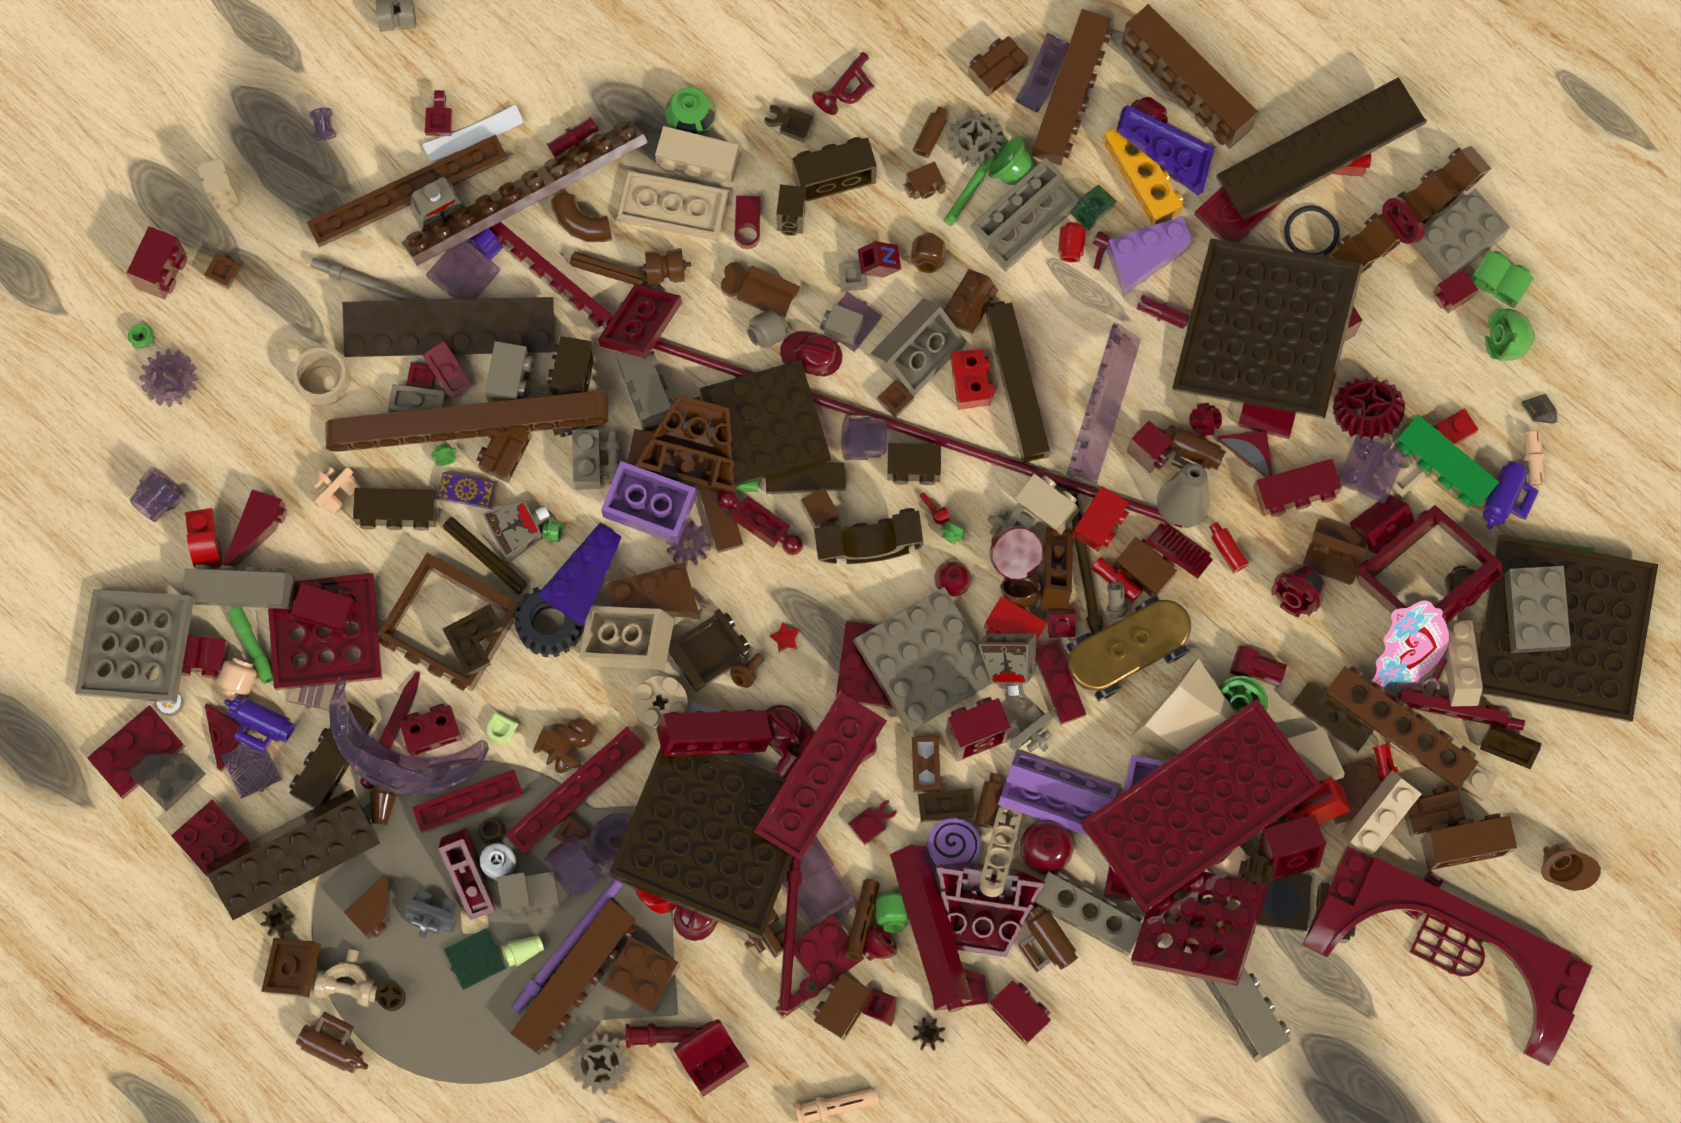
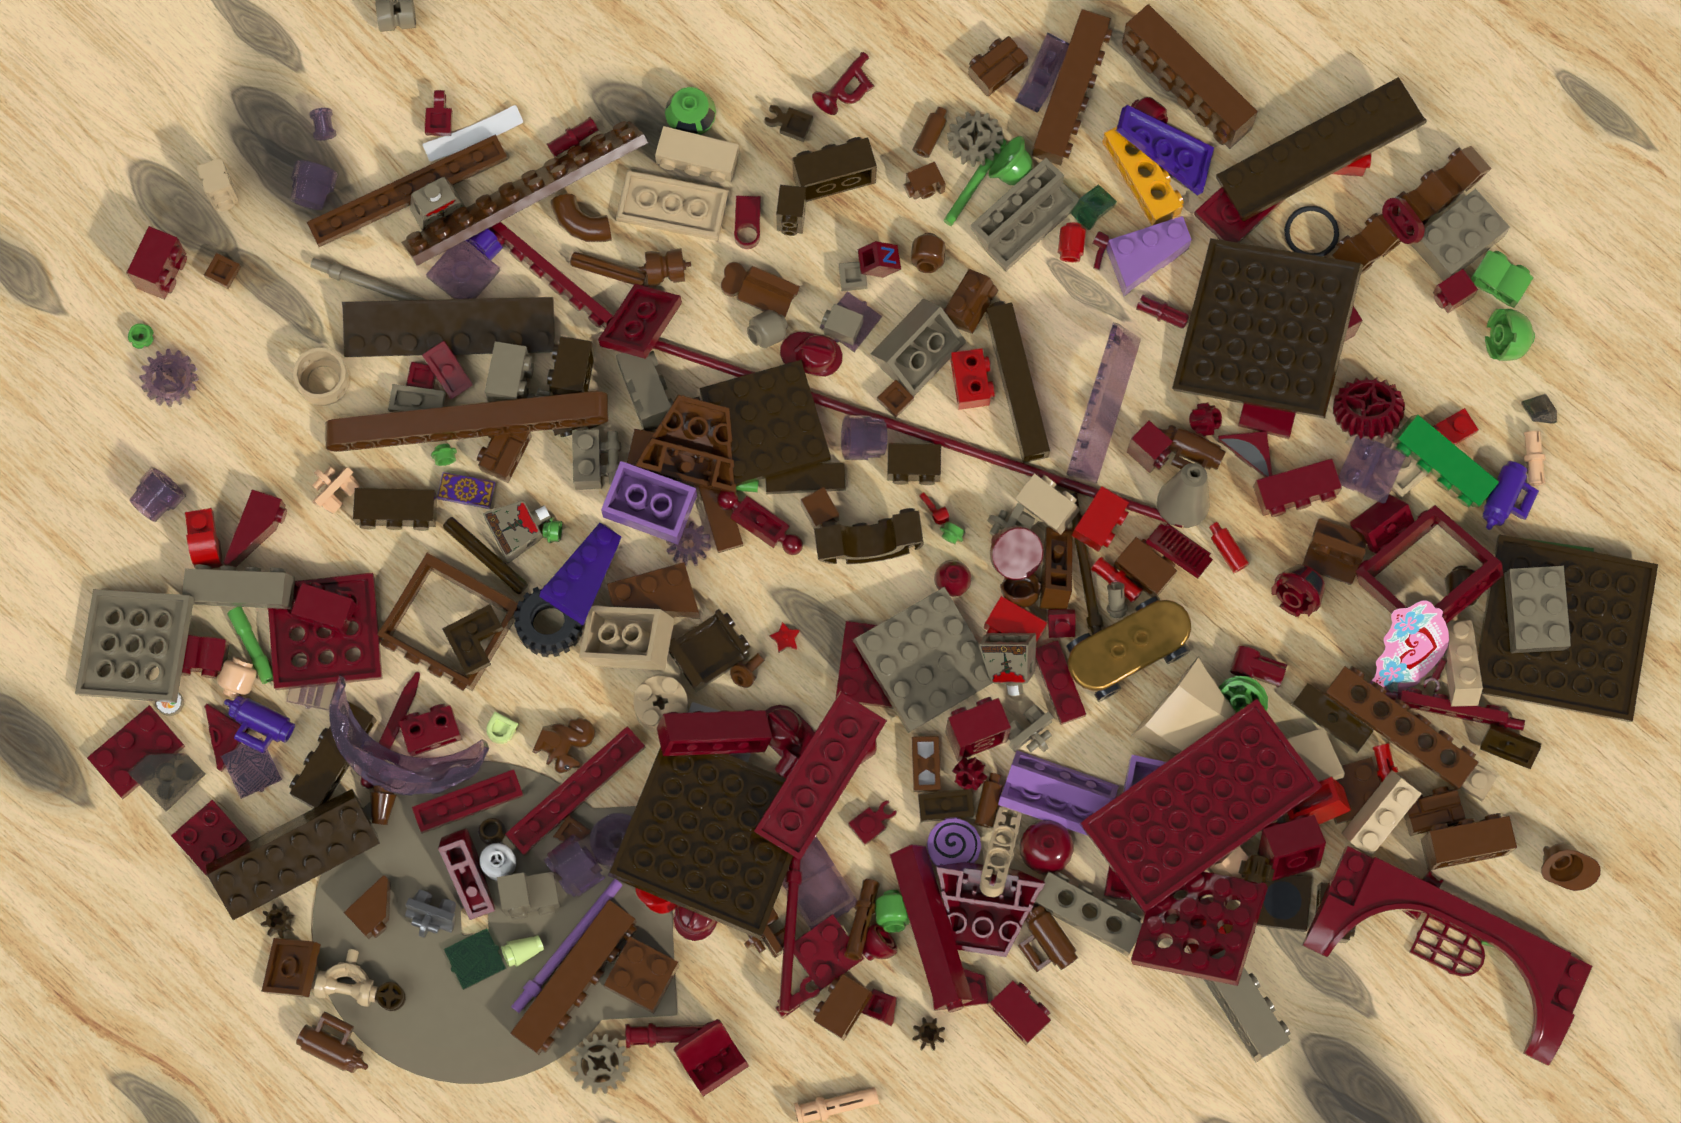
(312, 184): none -> clear purple piece
(969, 773): none -> dark red gear

